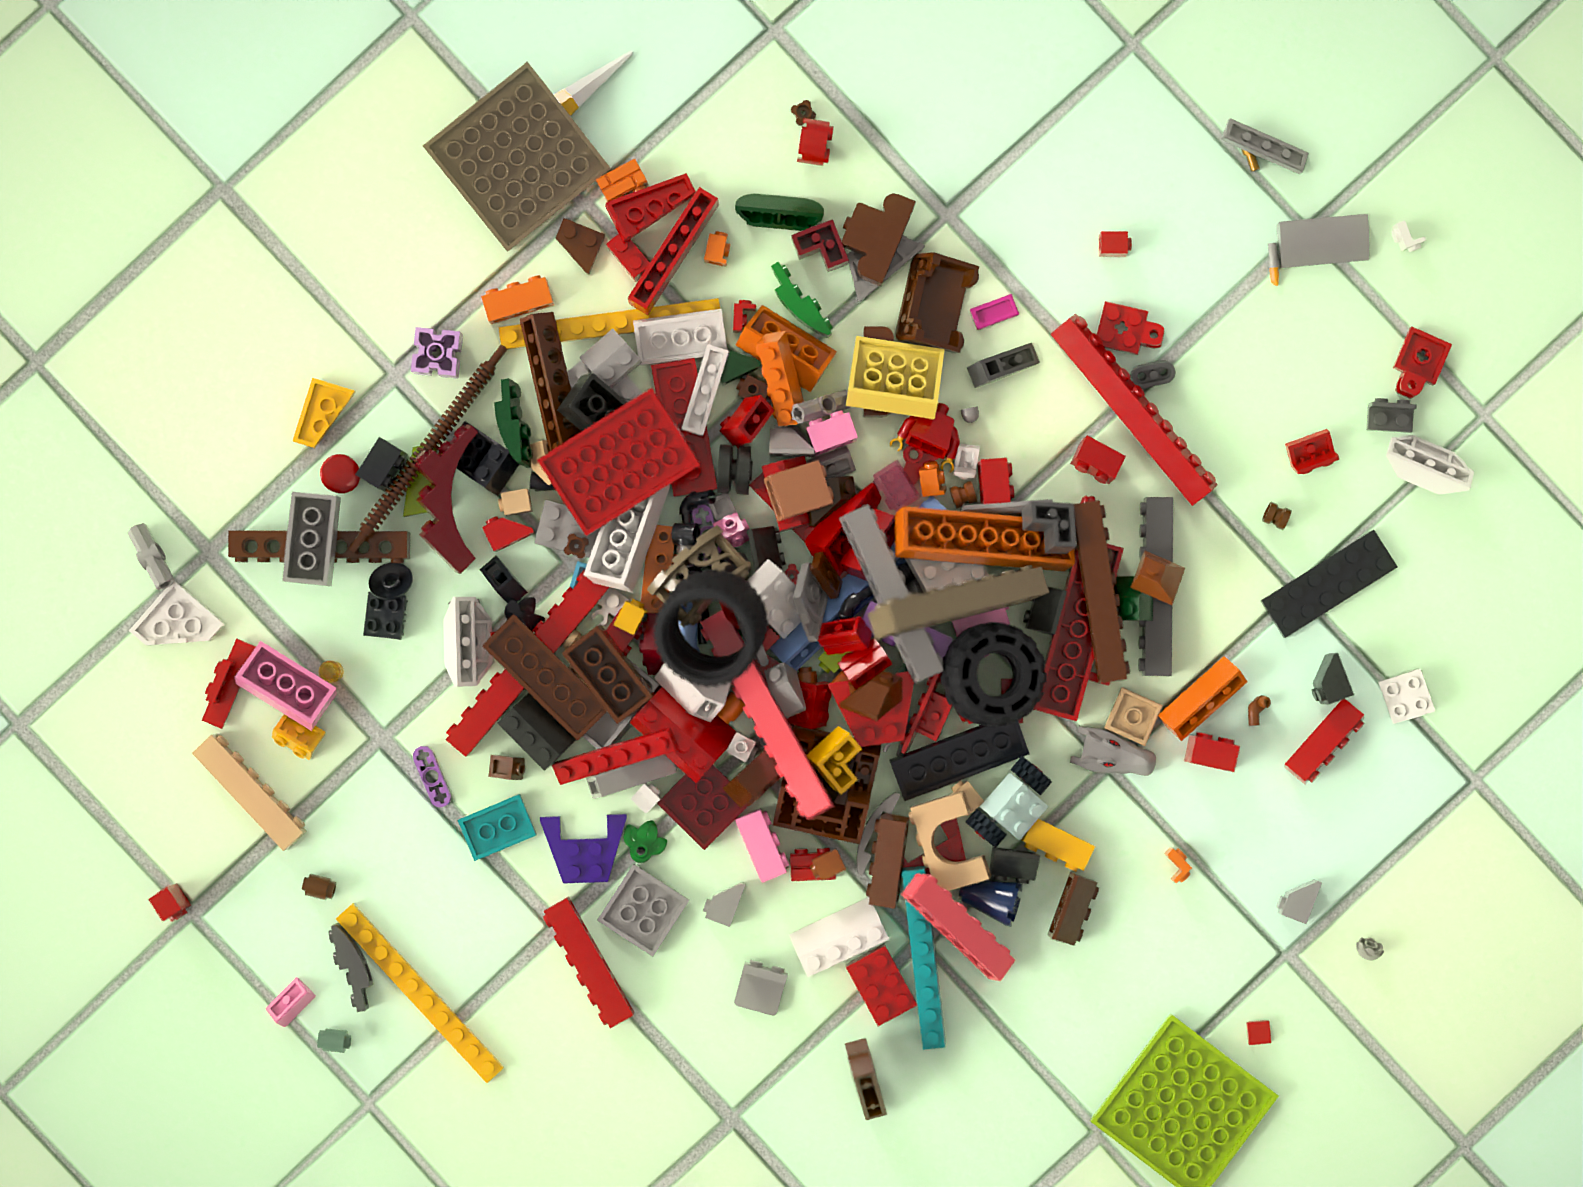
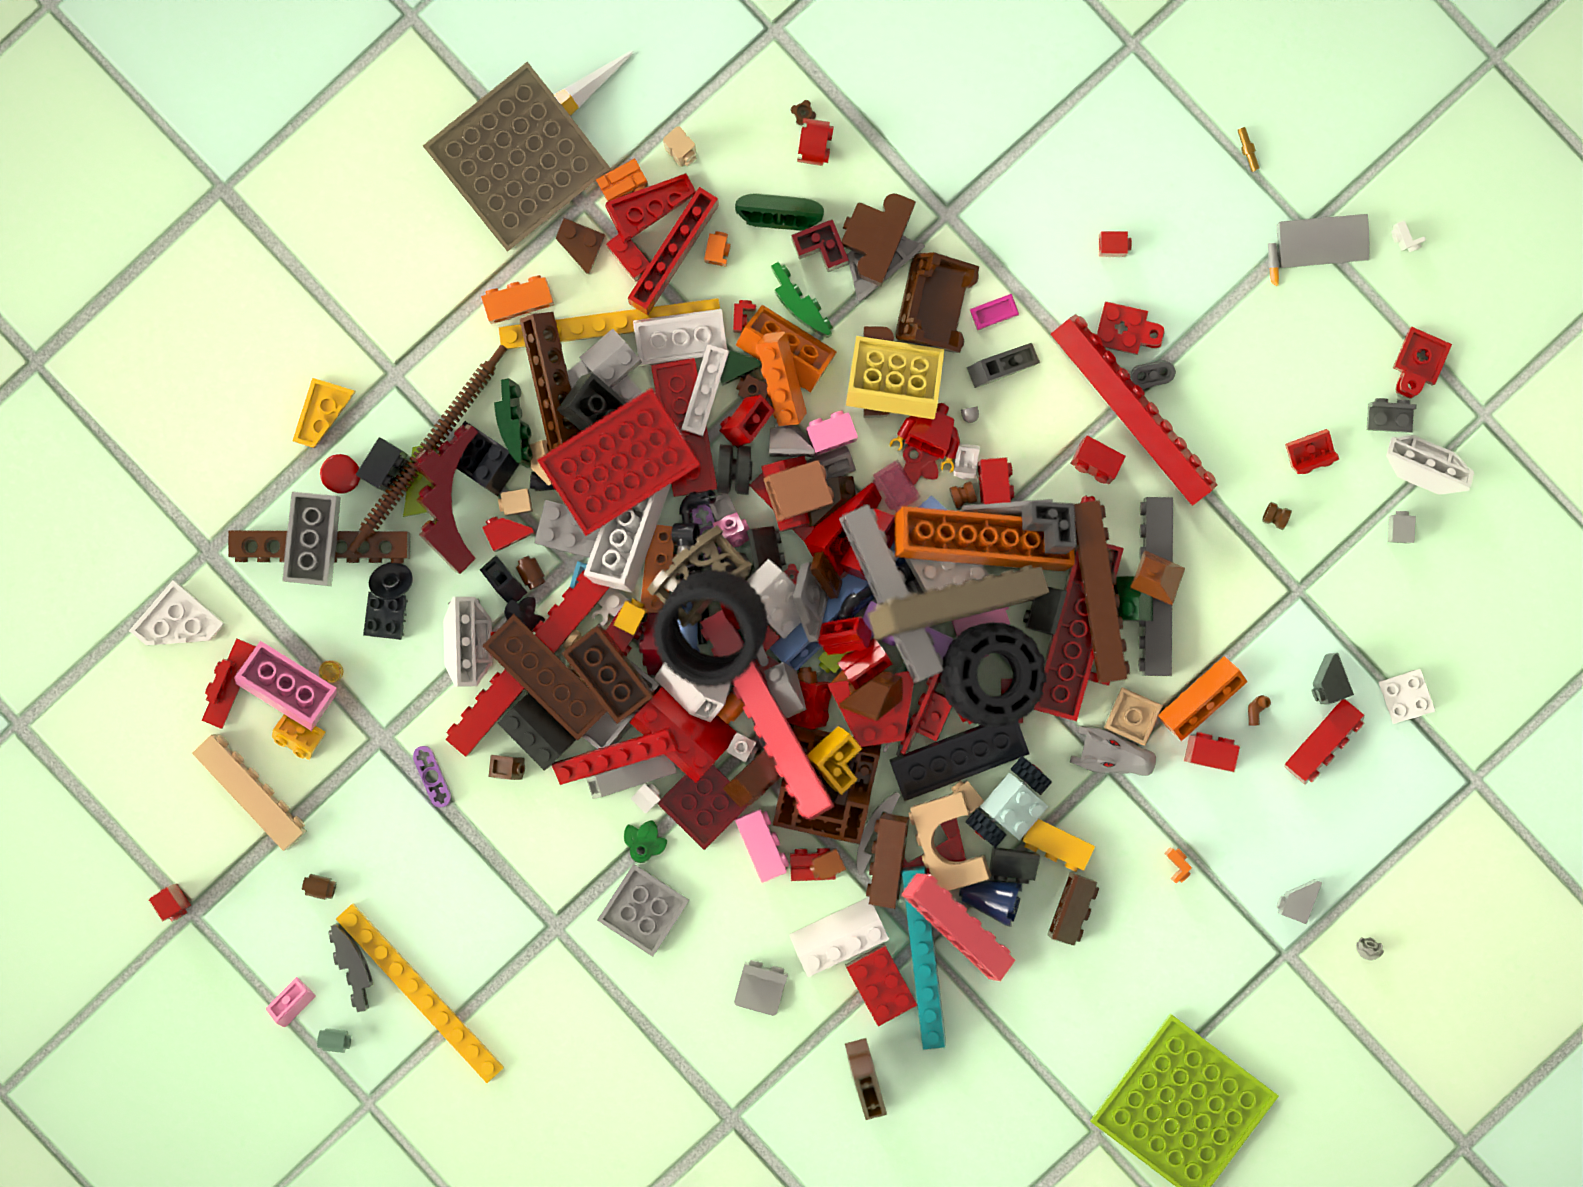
(151, 556): light grey piece -> none
(428, 341): lavender brick -> none
(497, 827): teal plate -> none
(530, 572): none -> reddish brown brick
(580, 551): reddish brown plate -> none
(584, 859): dark purple wing -> none
(589, 962): red brick -> none
(680, 147): none -> tan brick
(724, 904): light grey slope -> none
(820, 407): light grey piece -> none
(932, 479): orange brick -> none
(1258, 1032): red tile -> none
(1264, 146): light grey tile -> none
(1328, 583): black plate -> none
(1401, 528): none -> light grey brick

